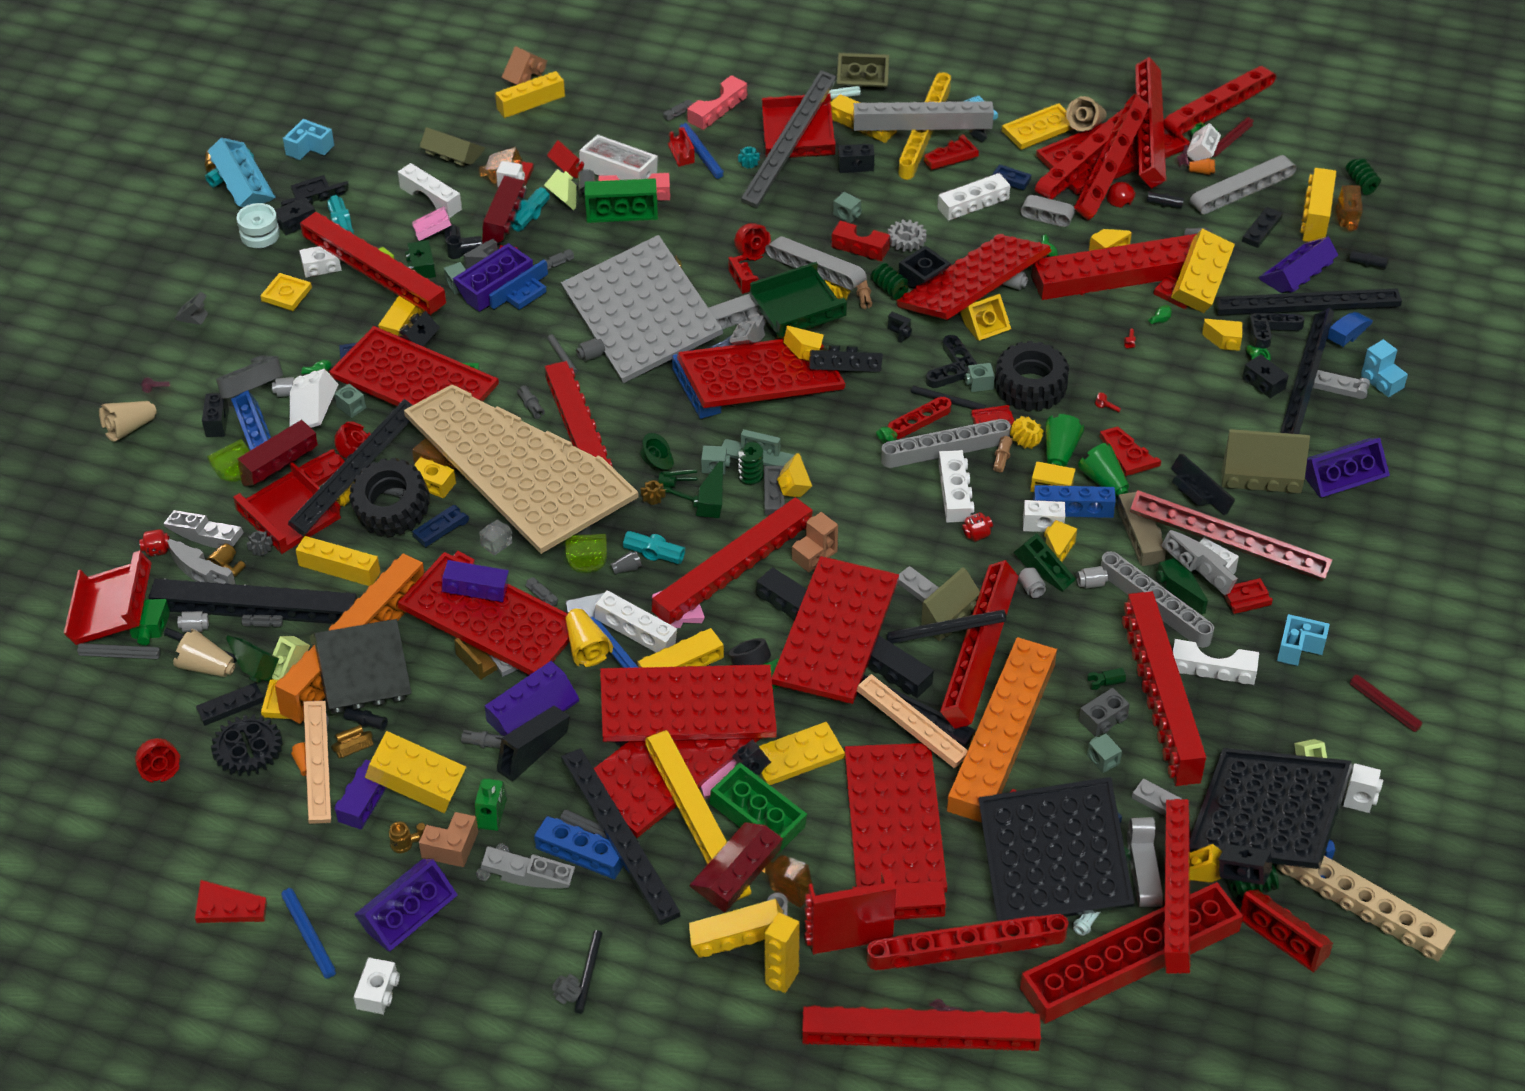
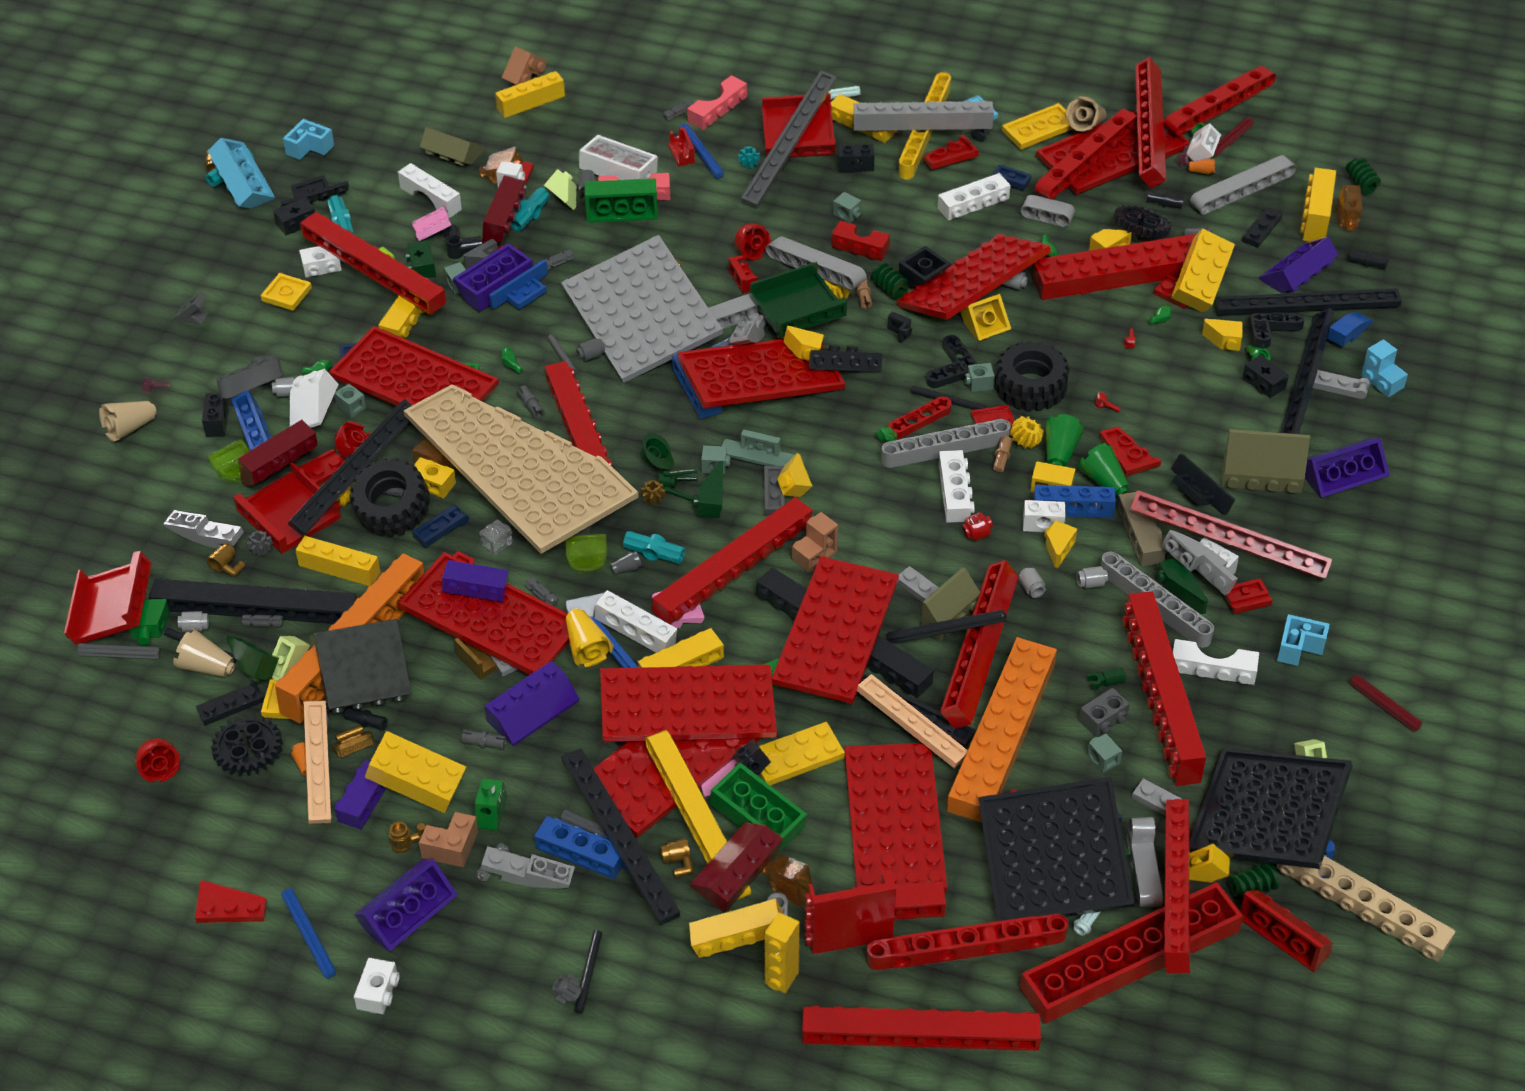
(154, 543): red head -> none
(195, 566): light grey slope -> none
(258, 225): light aqua wheel -> none
(419, 329): black brick -> none
(509, 359): none -> green animal
(531, 741): black slope -> none
(565, 159): red hinge -> none
(675, 852): none -> pearl gold piece
(750, 652): black tyre -> none
(751, 463): dark green piece -> none
(863, 70): olive slope -> none
(907, 235): light grey gear -> none
(940, 1006): clear pink hand -> none
(1037, 555): dark green slope -> none
(1111, 157): red beam -> none
(1120, 194): red hair -> none
(1153, 224): none -> black gear
(1245, 864): black brick -> none
(1363, 788): white brick -> none

